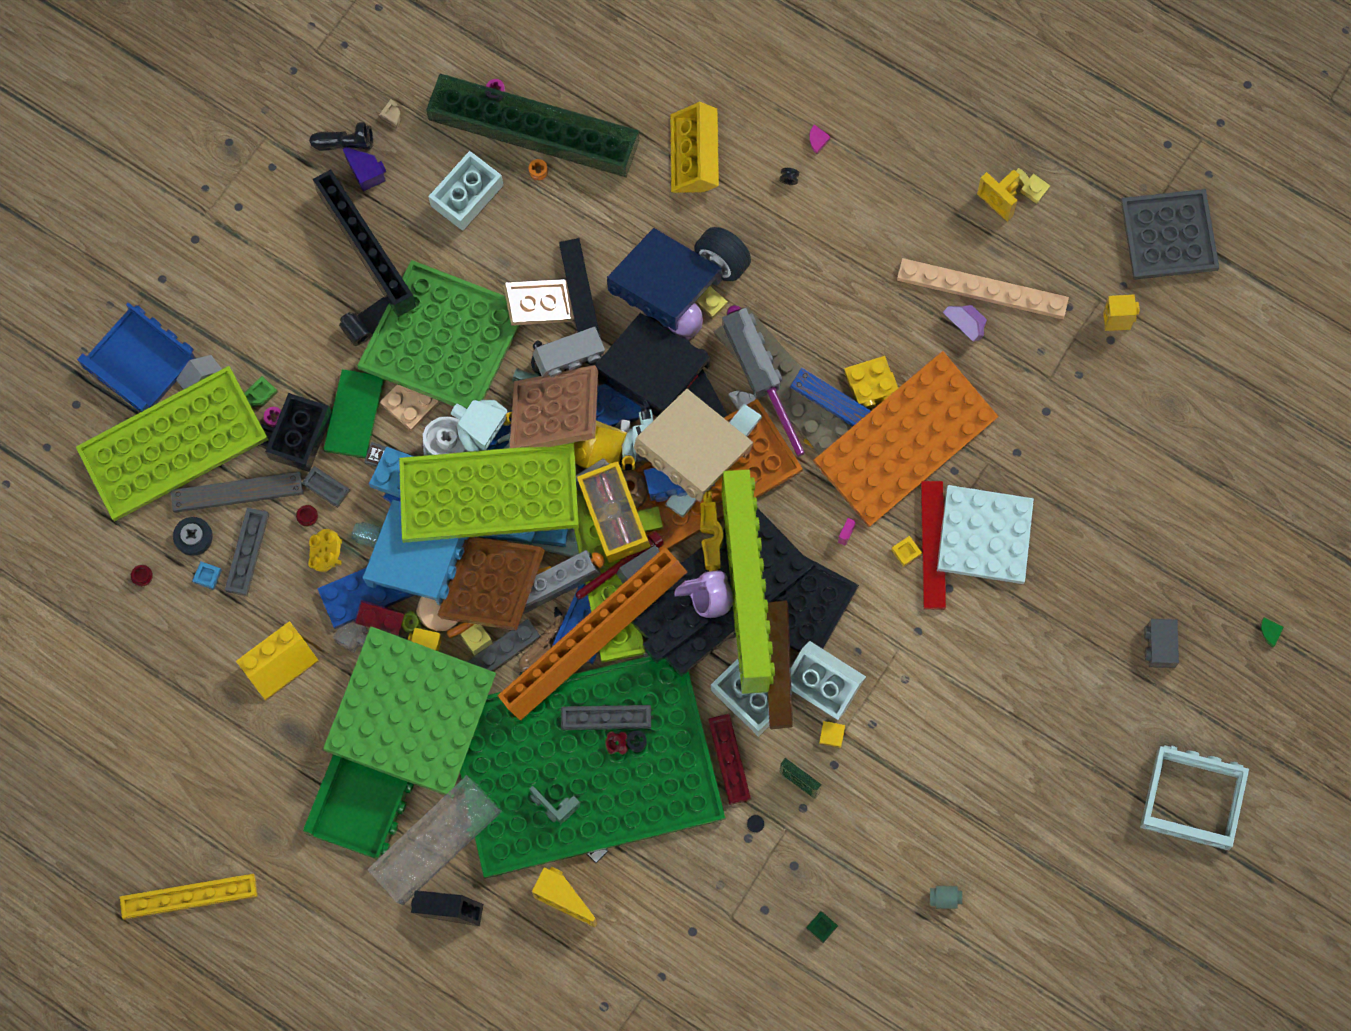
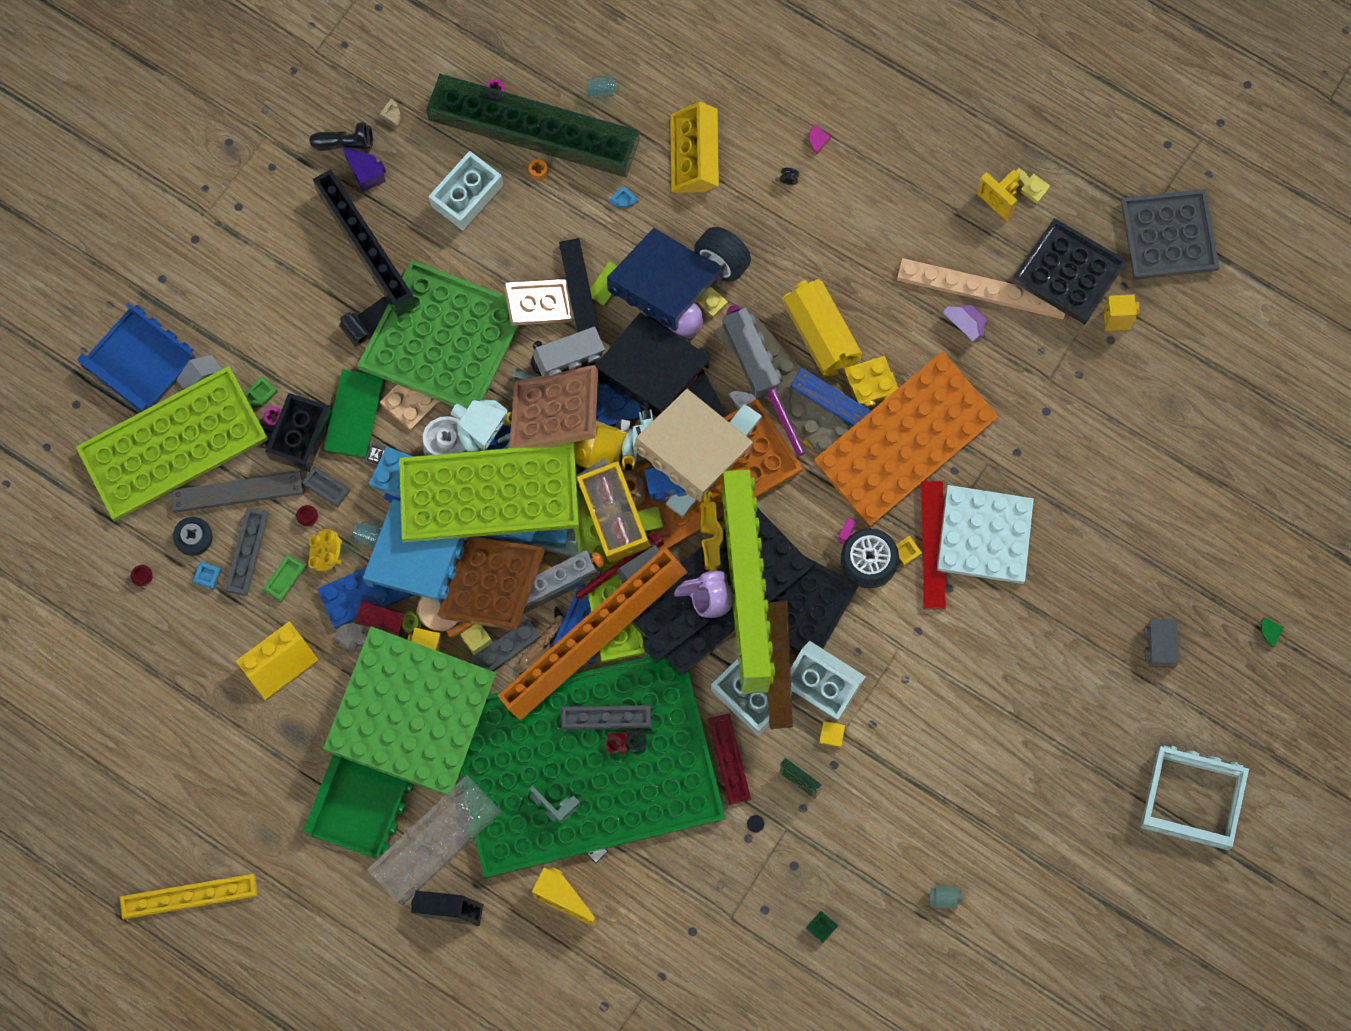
(284, 578): none -> bright green tile
(599, 289): none -> lime tile
(601, 86): none -> clear light blue brick
(623, 198): none -> dark azure tile
(821, 327): none -> yellow brick
(868, 544): none -> wheel
(1069, 271): none -> black plate

